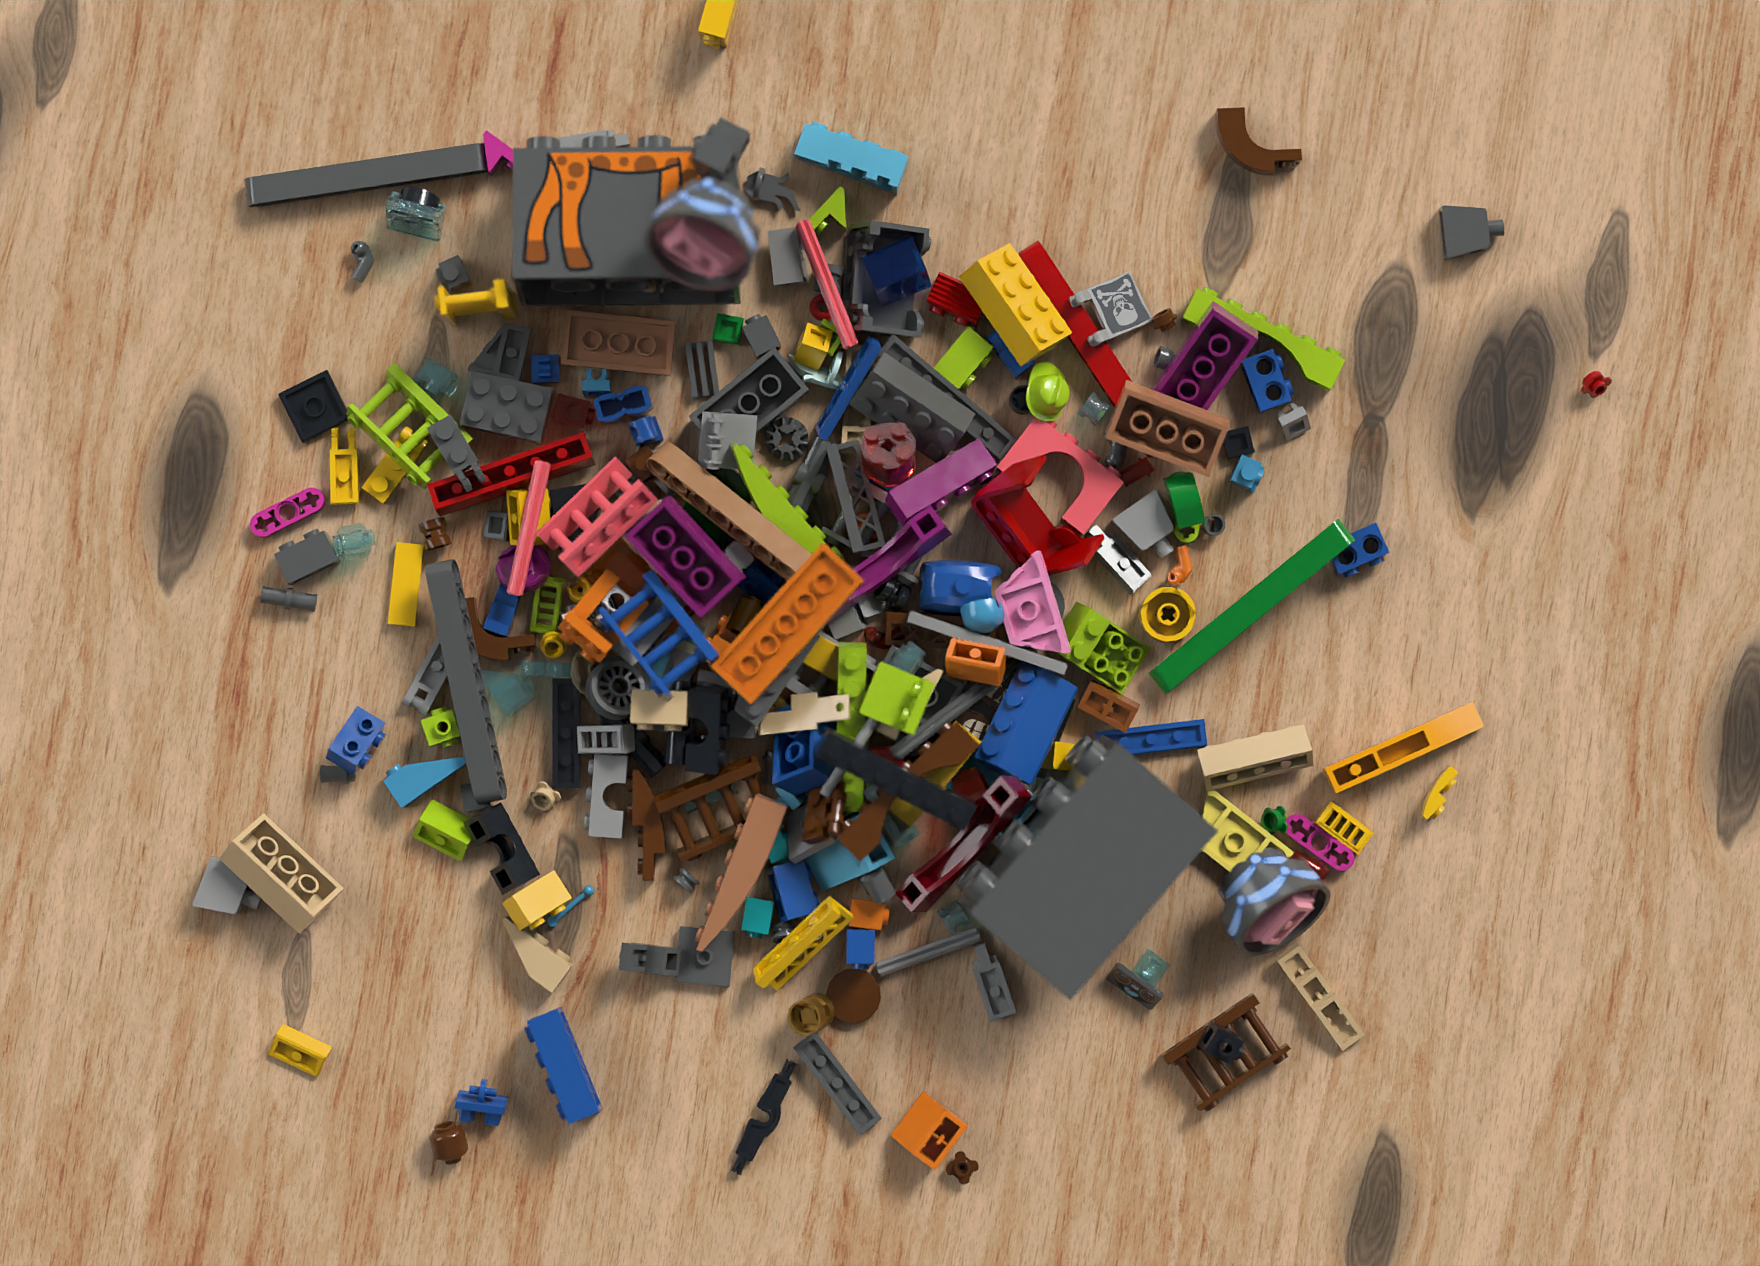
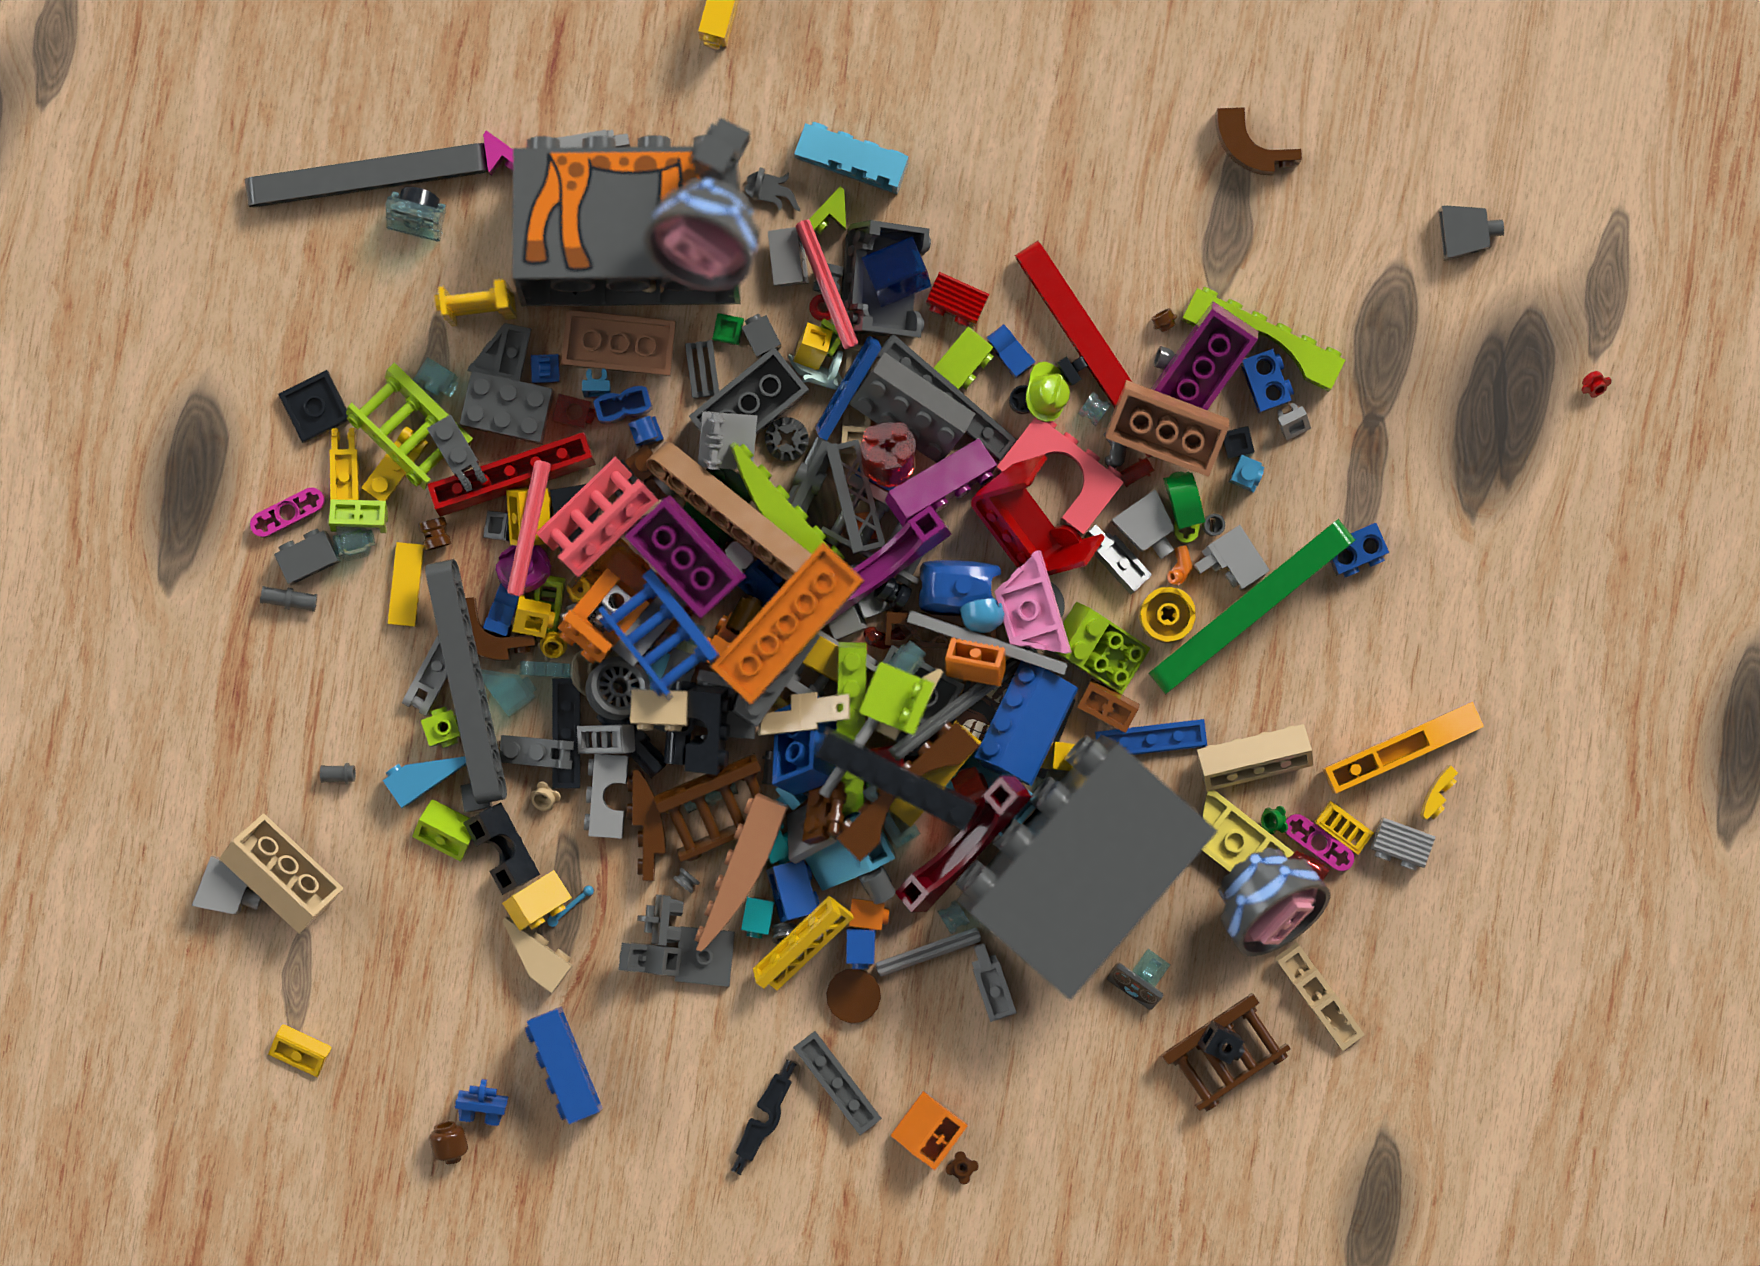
(355, 741): blue brick -> none
(358, 514): none -> lime hinge
(364, 260): dark grey arm -> none
(453, 274): dark grey brick -> none
(533, 617): none -> yellow brick
(535, 751): none -> dark grey plate
(659, 920): none -> dark grey hips
(811, 1014): pearl gold wheel -> none
(1015, 304): yellow brick -> none
(1070, 369): none -> black tile
(1116, 307): flag -> none
(1238, 556): none -> light grey hinge
(1402, 843): none -> light grey brick

